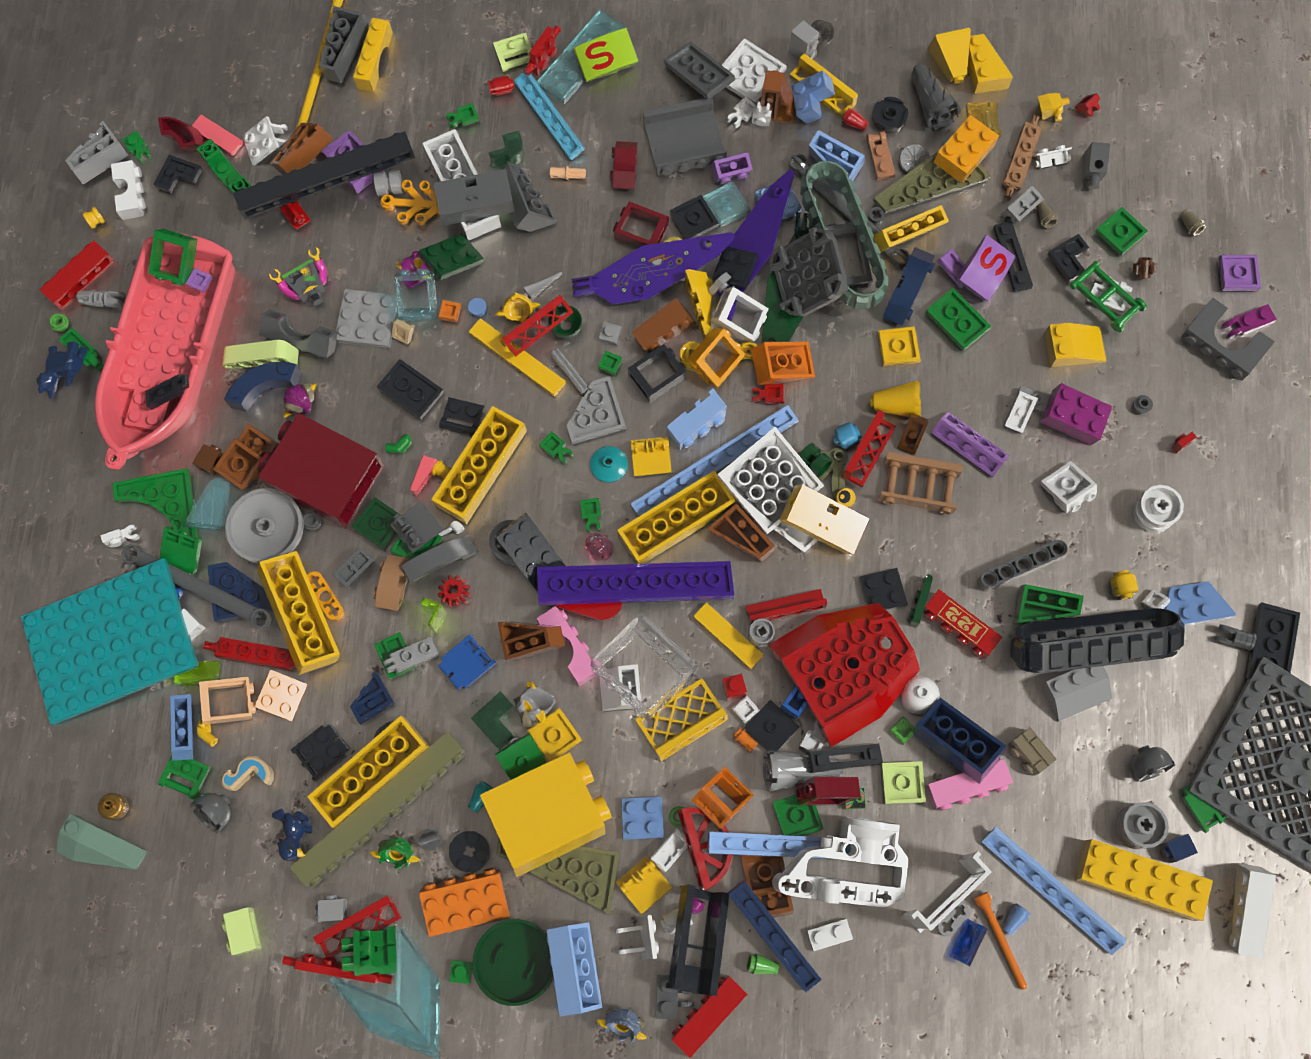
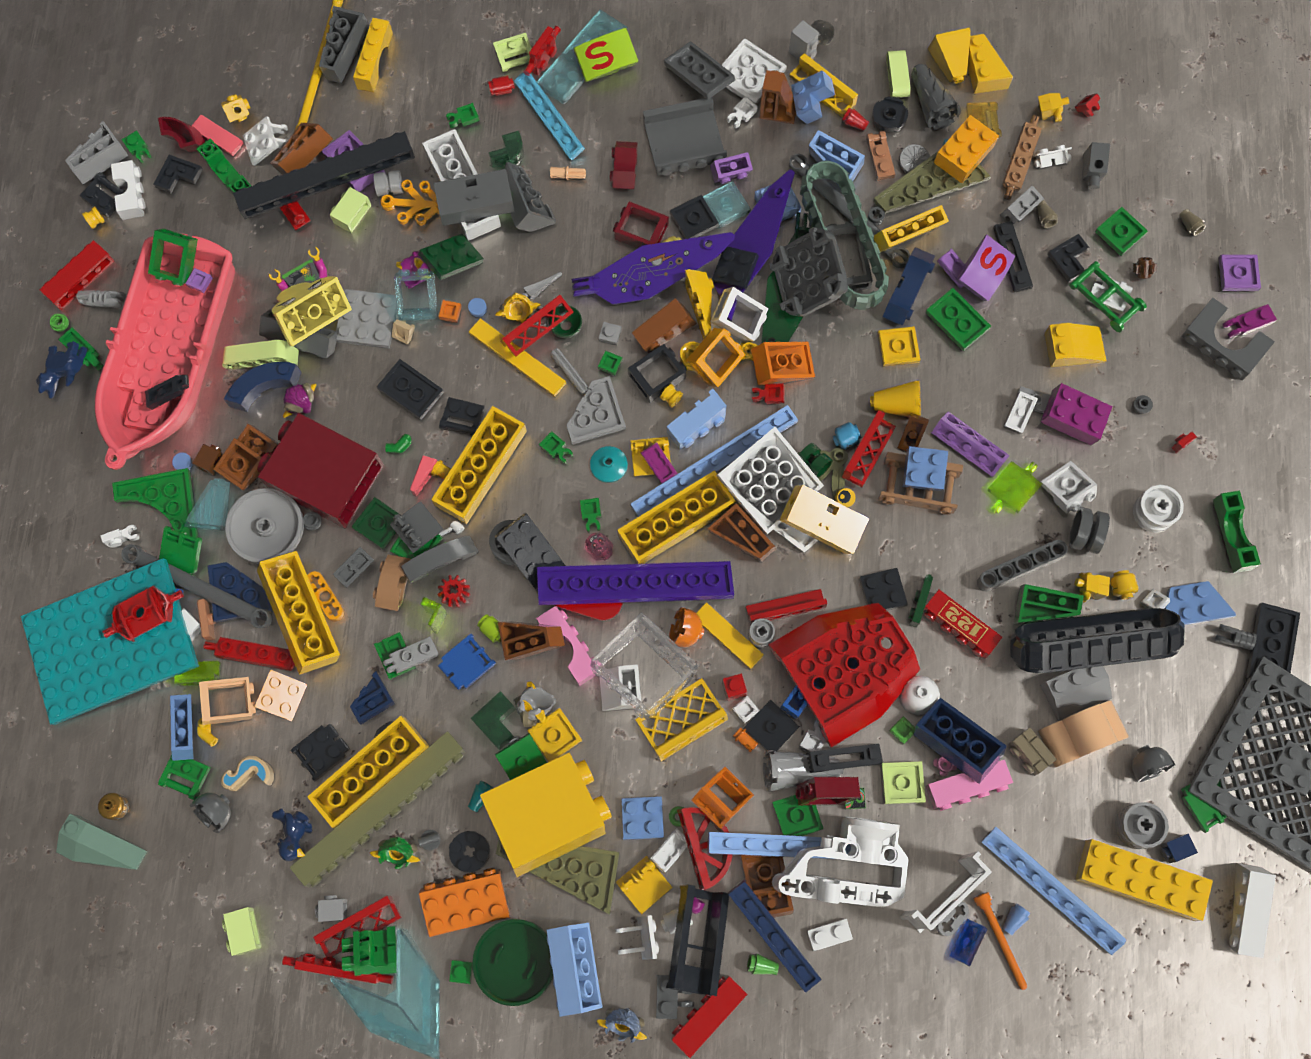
(100, 199): none -> black plate
(157, 610): none -> red plate
(182, 461): none -> medium blue tile
(206, 620): none -> nougat plate
(236, 114): none -> yellow brick
(309, 308): none -> light yellow brick
(350, 209): none -> yellowish green brick
(489, 627): none -> lime brick
(659, 462): none -> magenta plate
(671, 395): none -> yellow wheel
(687, 628): none -> orange cylinder
(720, 284): light grey plate -> none
(761, 115): white plate -> none
(898, 73): none -> yellowish green beam
(925, 468): none -> medium blue brick
(943, 769): none -> bright pink plate
(1014, 487): none -> clear neon green plate
(1083, 733): none -> light nougat brick
(1089, 530): none -> dark grey wheel
(1092, 586): none -> yellow piece
(1241, 552): none -> green arch

